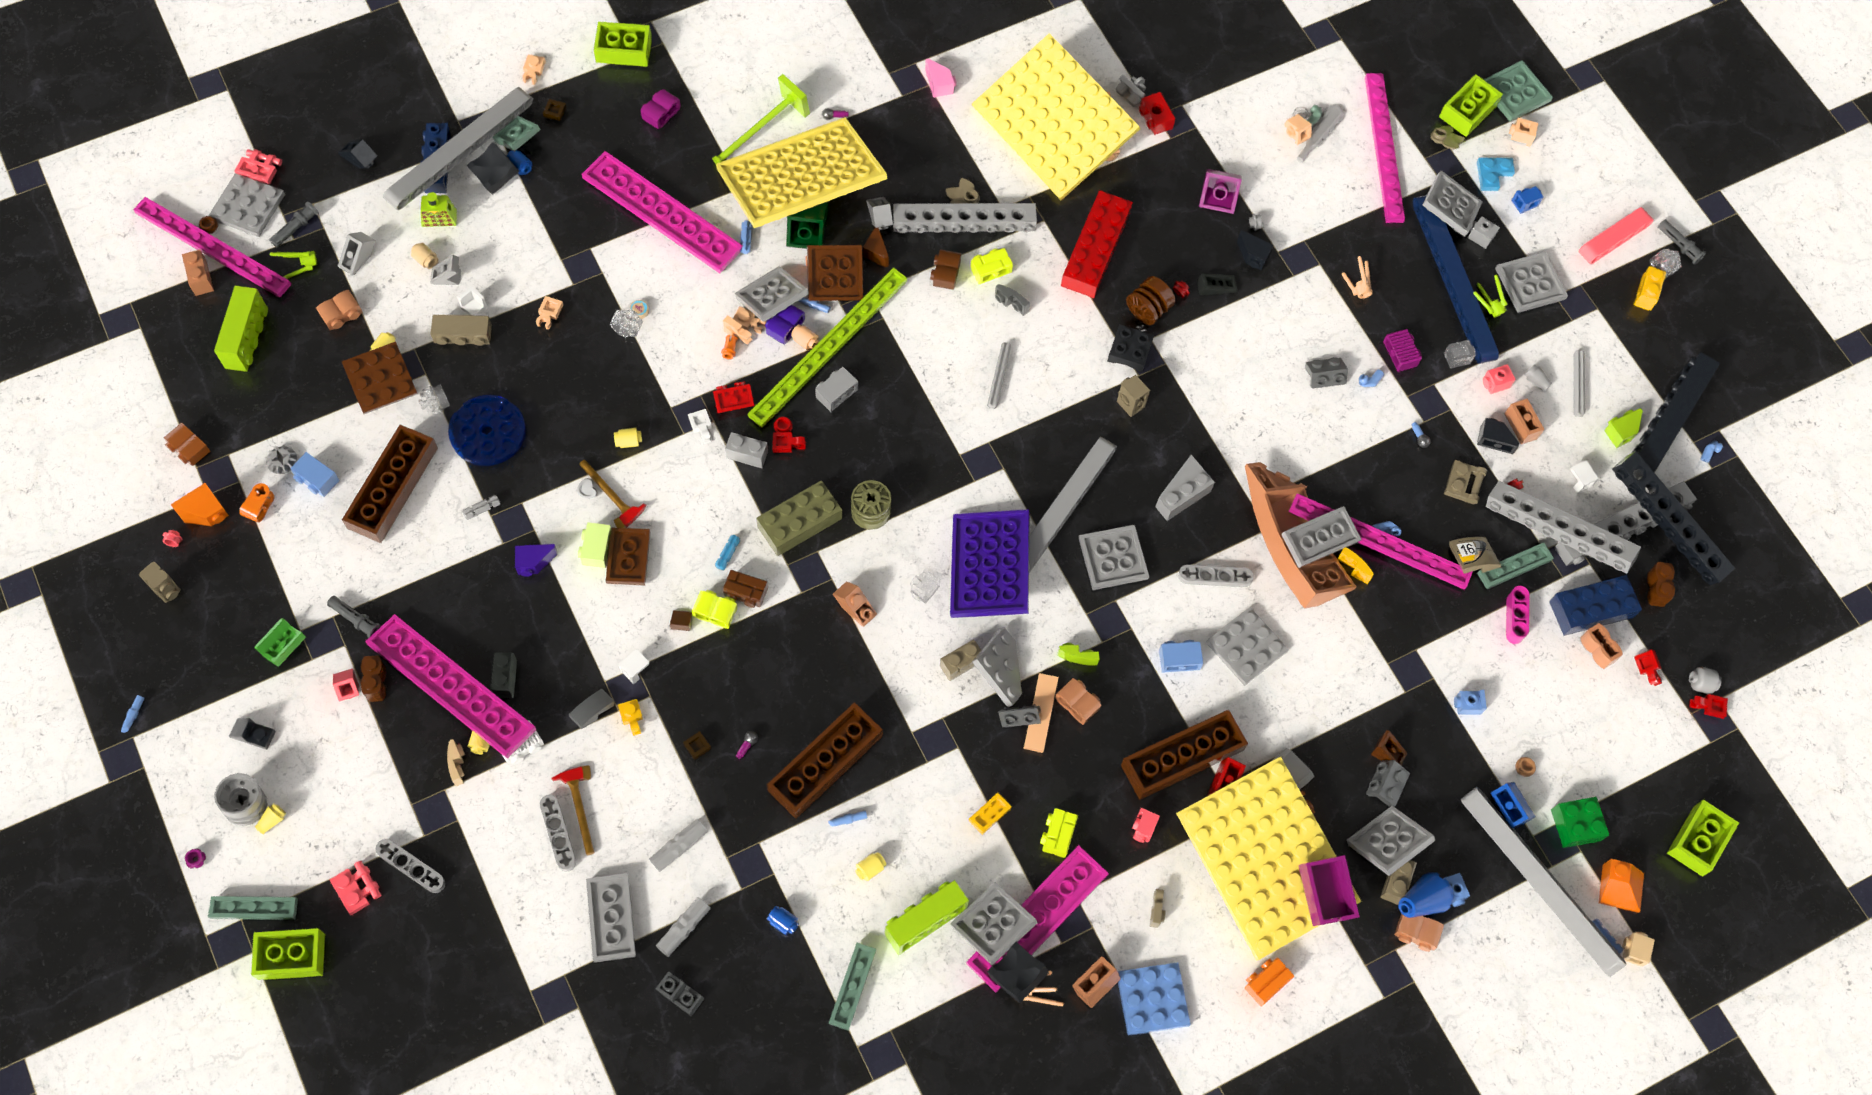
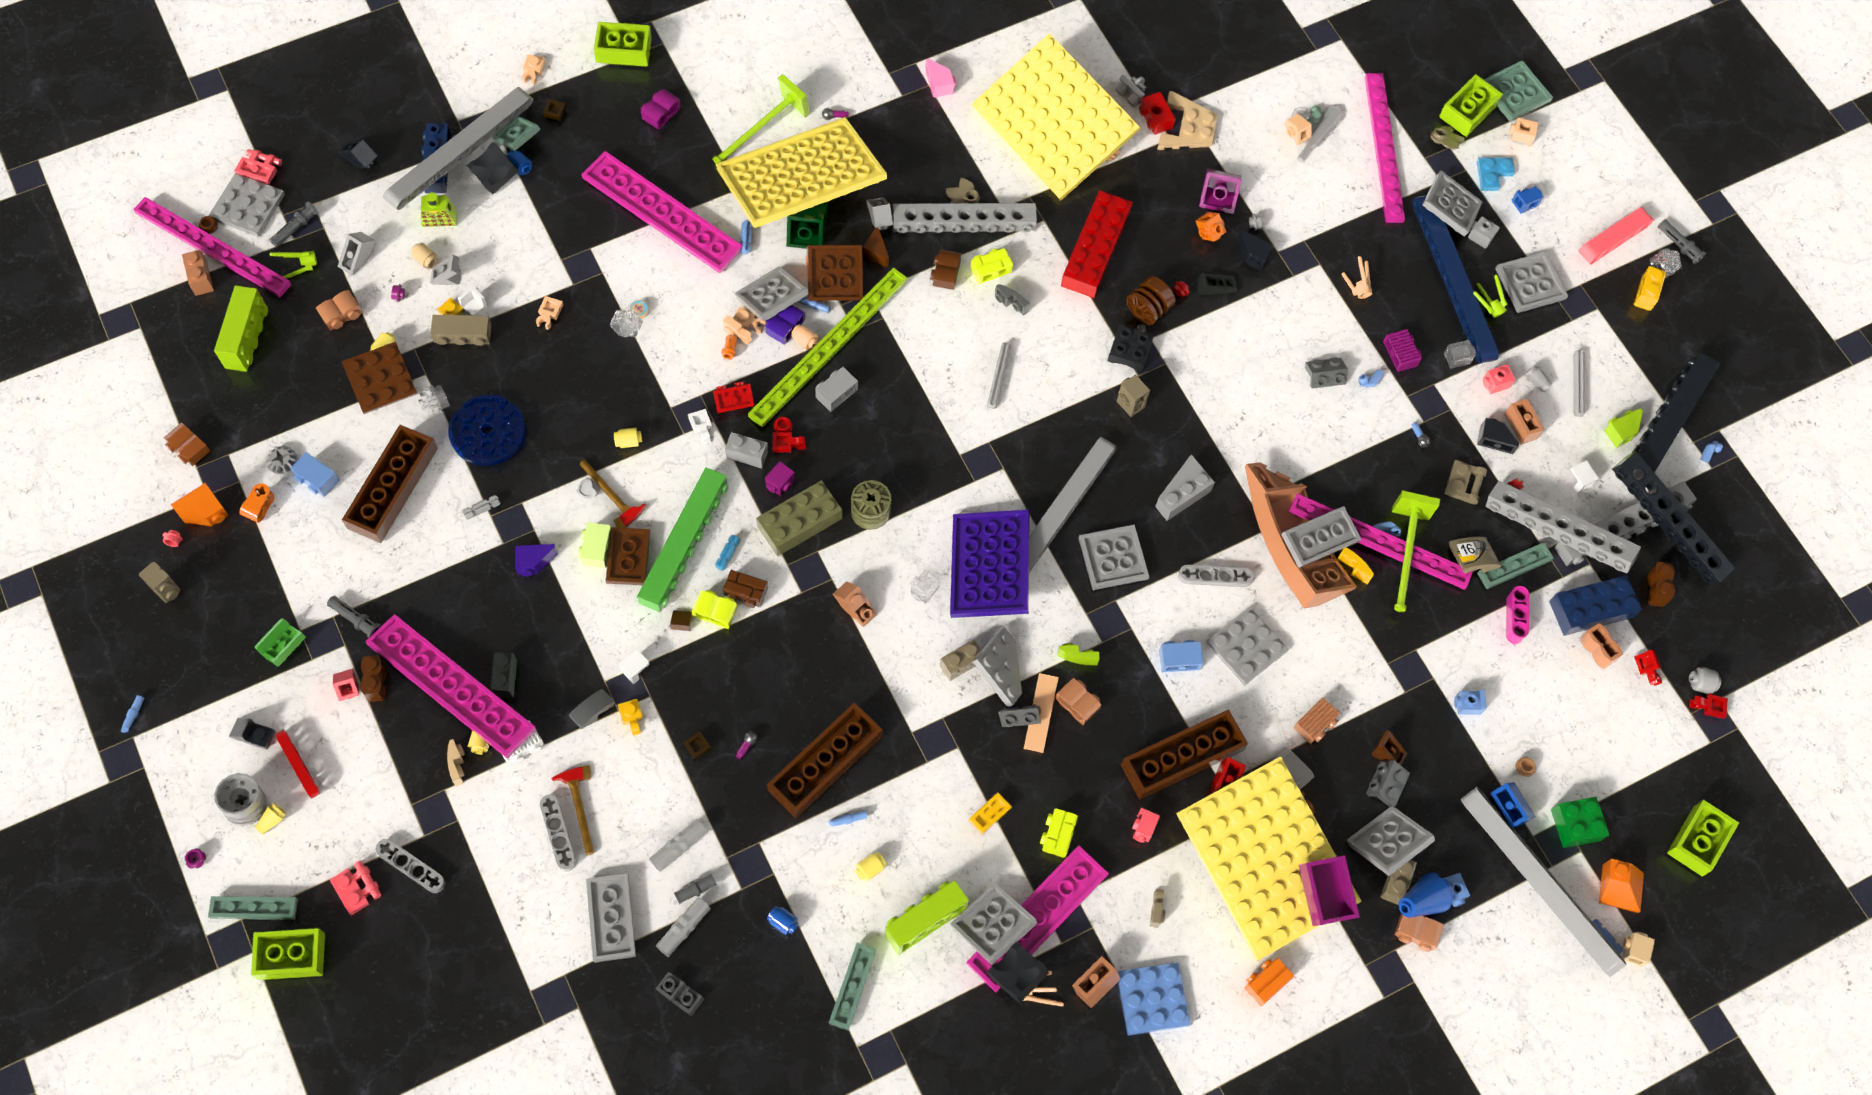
(297, 763): none -> red beam
(397, 292): none -> magenta plate
(450, 307): none -> yellow plate
(682, 540): none -> bright green brick
(695, 888): none -> dark grey pin
(780, 479): none -> magenta brick
(1196, 126): none -> tan wing
(1211, 226): none -> orange brick
(1317, 720): none -> nougat brick
(1416, 507): none -> lime tile

